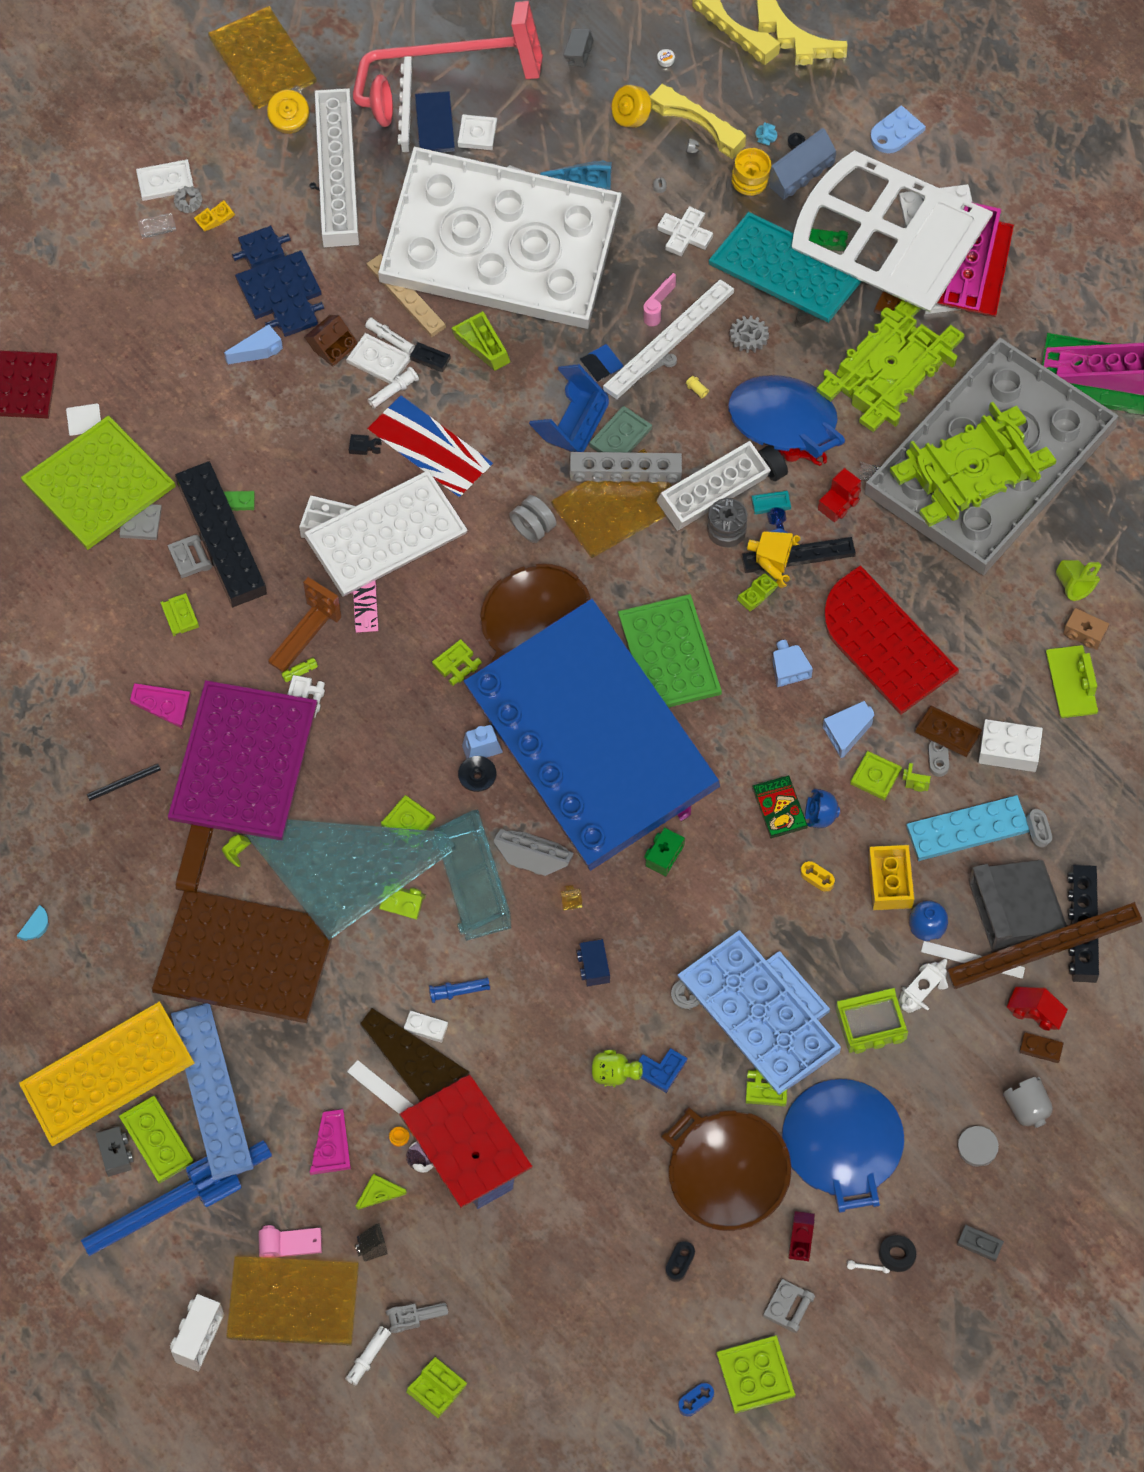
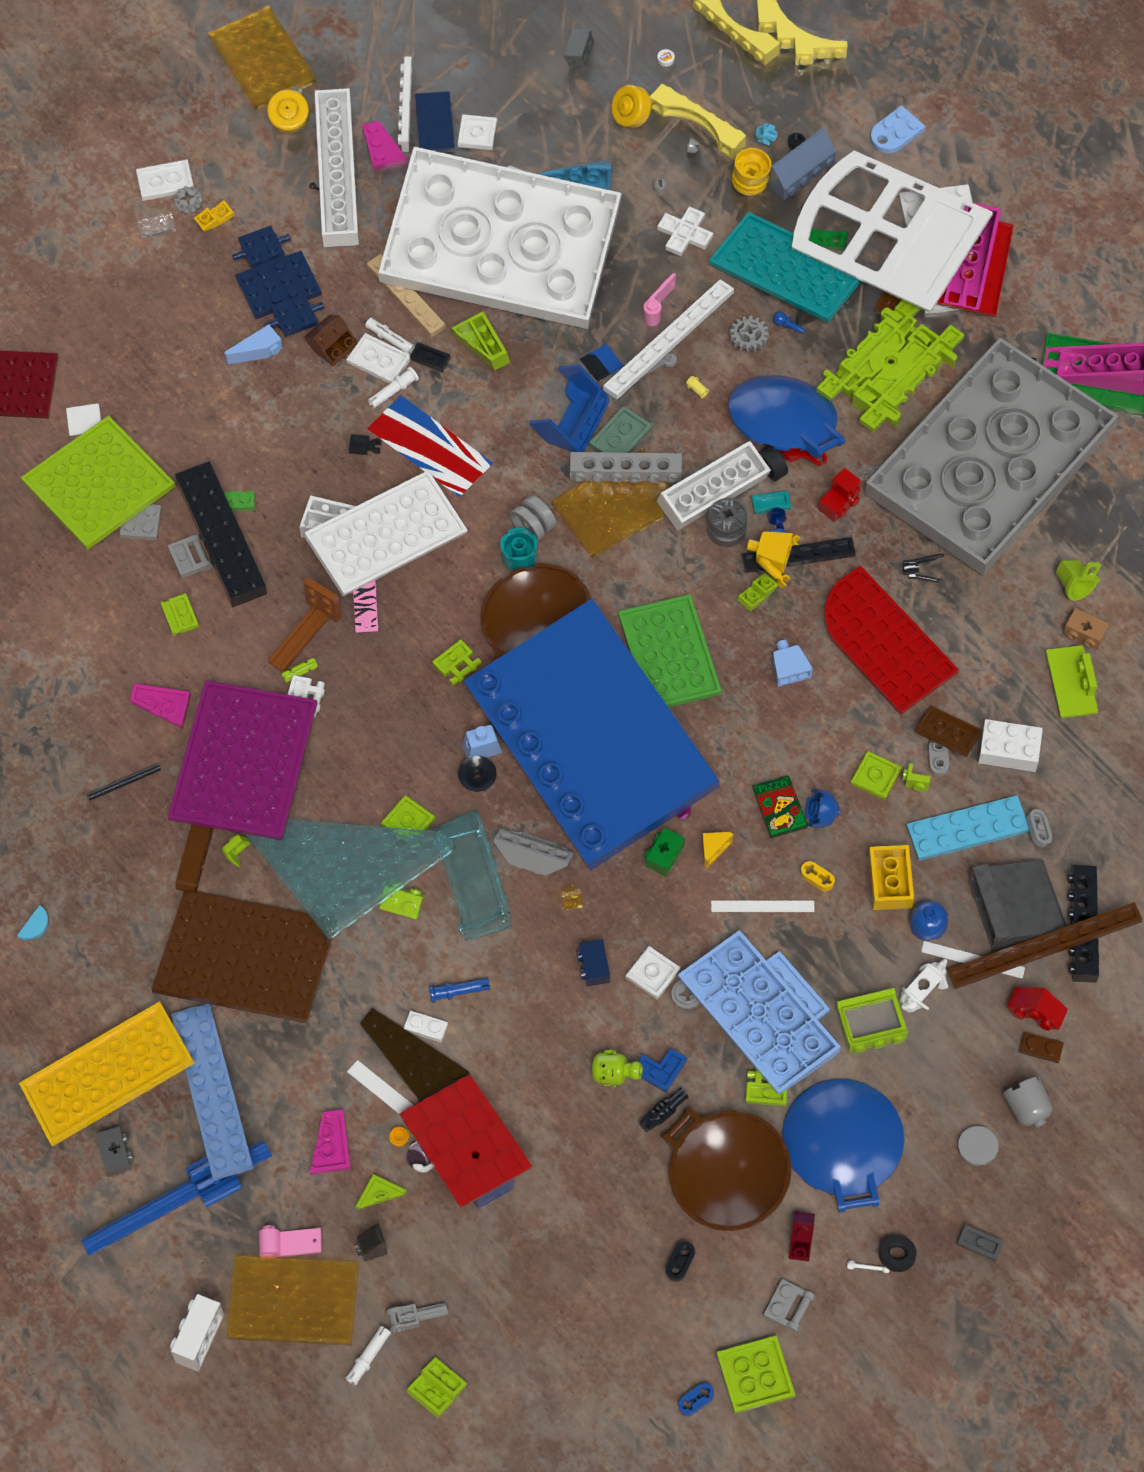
(156, 1139): lime plate -> none
(380, 98): coral piece -> none
(382, 147): none -> dark pink wing
(519, 548): none -> teal brick
(653, 972): none -> white tile
(662, 1111): none -> black hinge
(714, 845): none -> yellow slope
(762, 906): none -> white sticker
(781, 319): none -> blue bar
(848, 727): light blue slope -> none
(910, 568): none -> black plant
(992, 447): lime piece -> none

